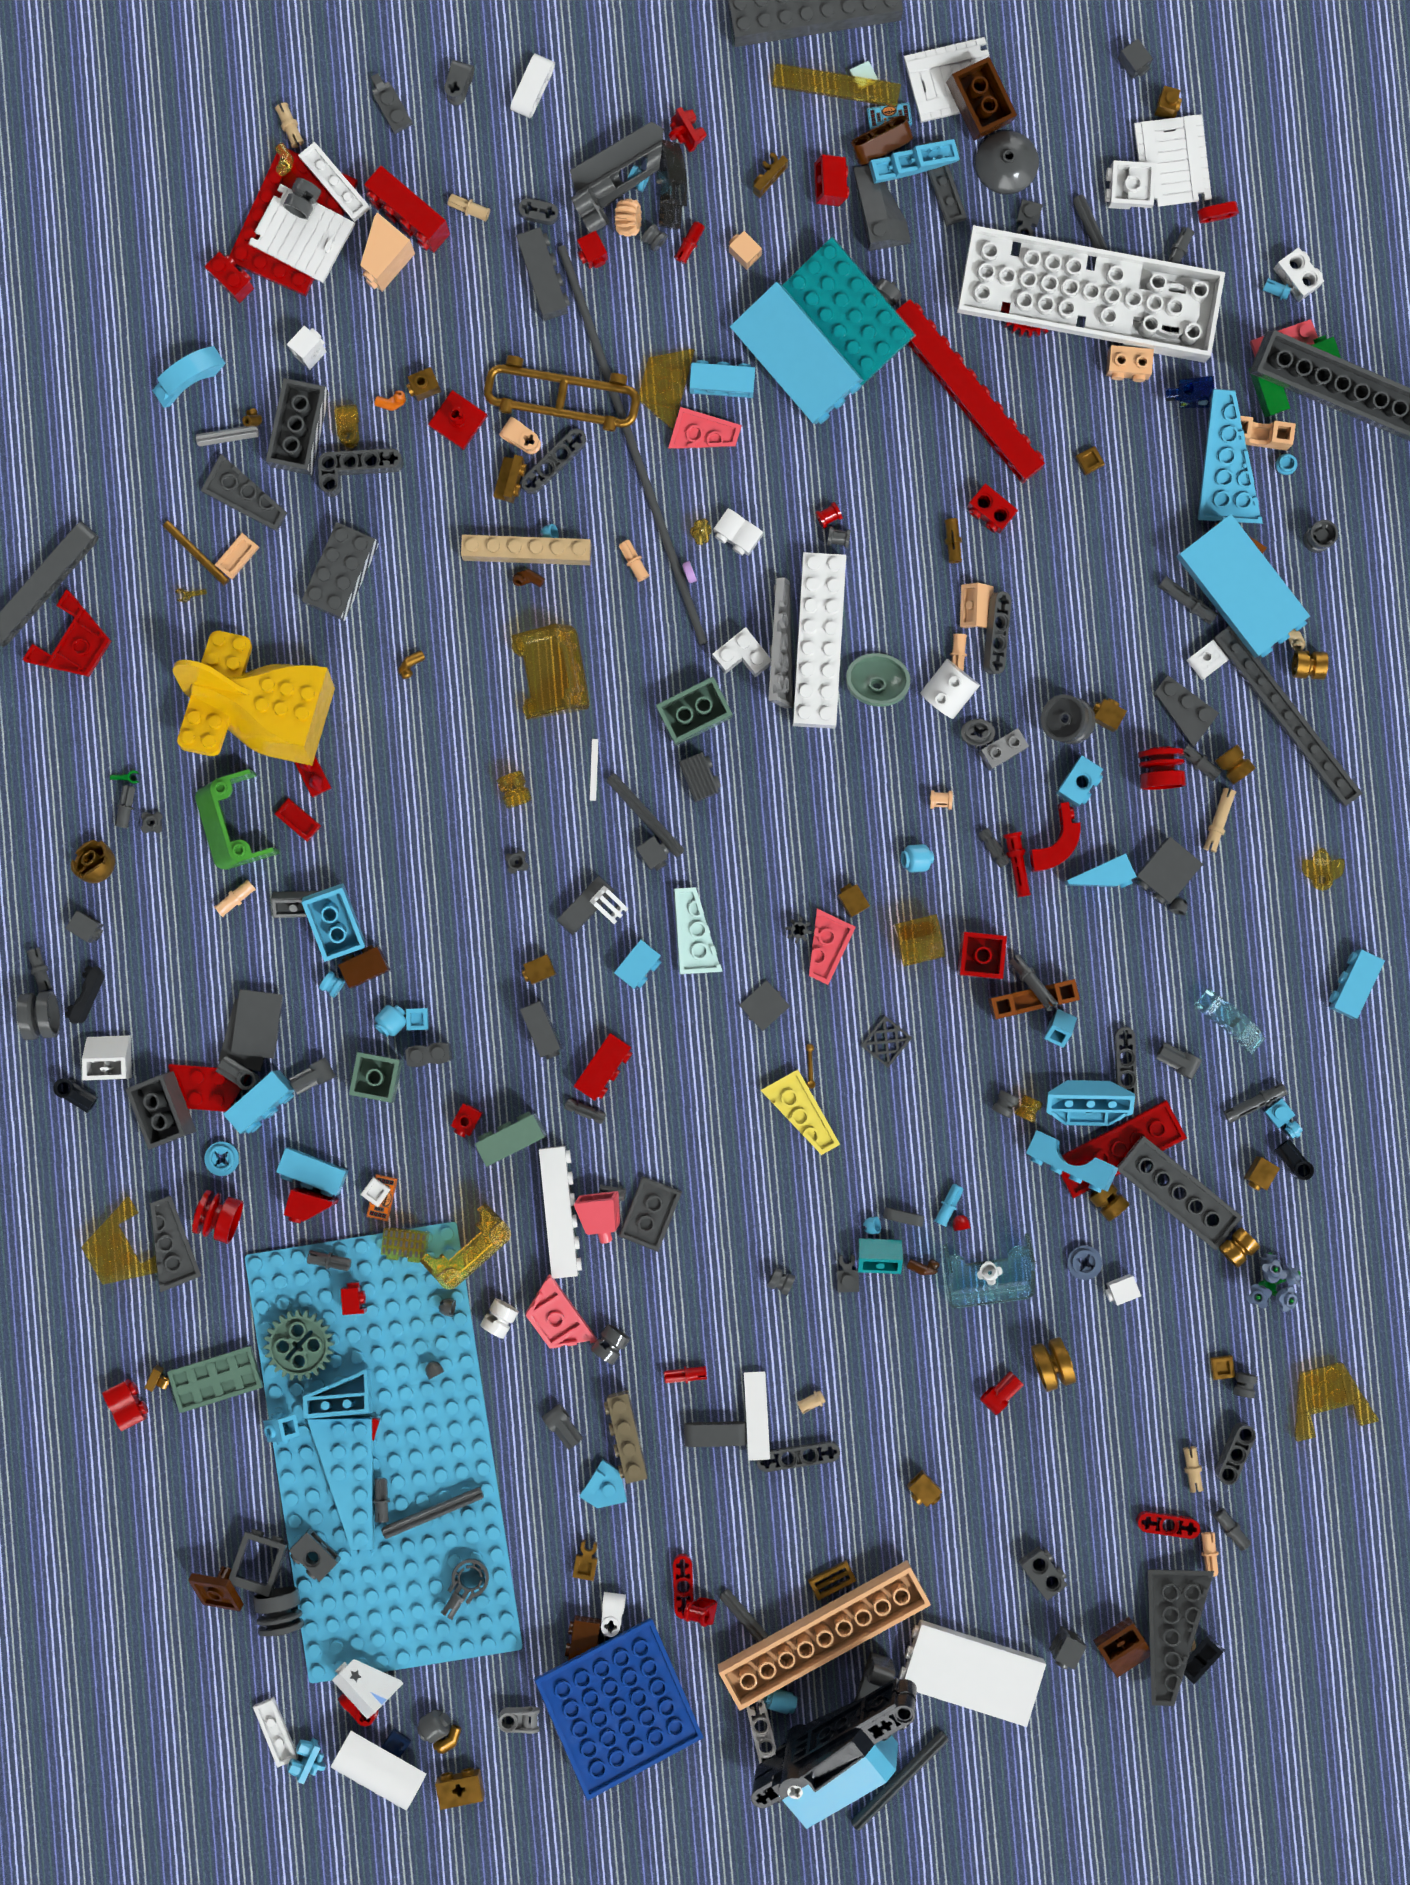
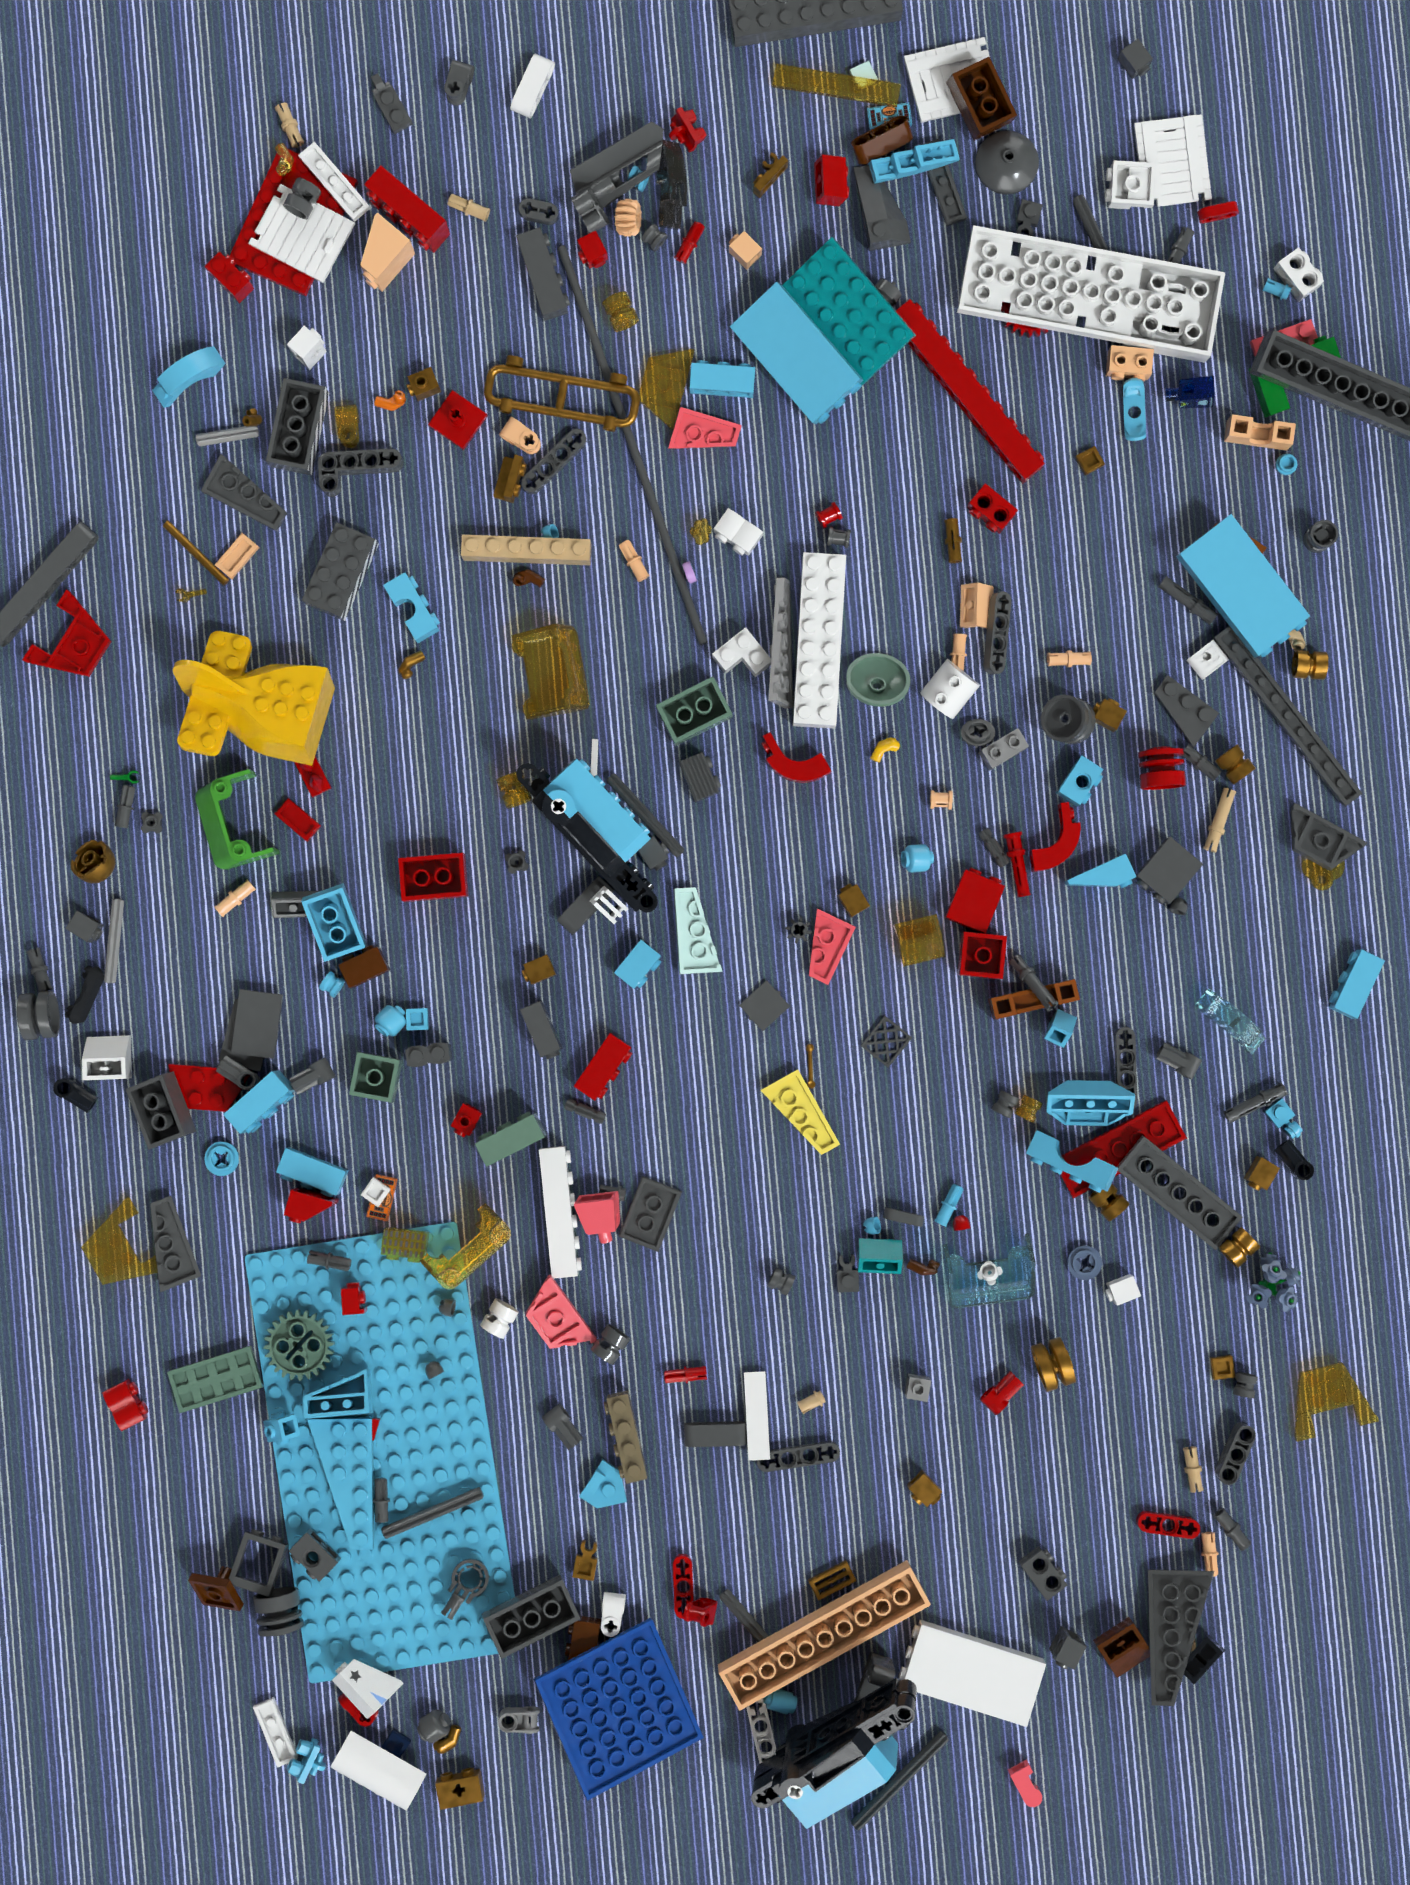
(113, 941): none -> light grey axle
(157, 1379): pearl gold tile -> none
(221, 1217): red wheel -> none
(403, 590): none -> medium azure arch
(433, 877): none -> red brick
(530, 1616): none -> dark grey brick
(593, 825): none -> piece
(619, 309): none -> clear yellow wheel
(794, 771): none -> red arch
(883, 746): none -> yellow arm
(917, 1387): none -> light grey brick
(975, 900): none -> red brick
(1029, 1791): none -> coral leg
(1069, 658): none -> light nougat pin
(1134, 397): none -> medium azure piece
(1168, 103): pearl gold brick -> none
(1227, 469): medium azure wing -> none
(1320, 839): none -> dark grey wing

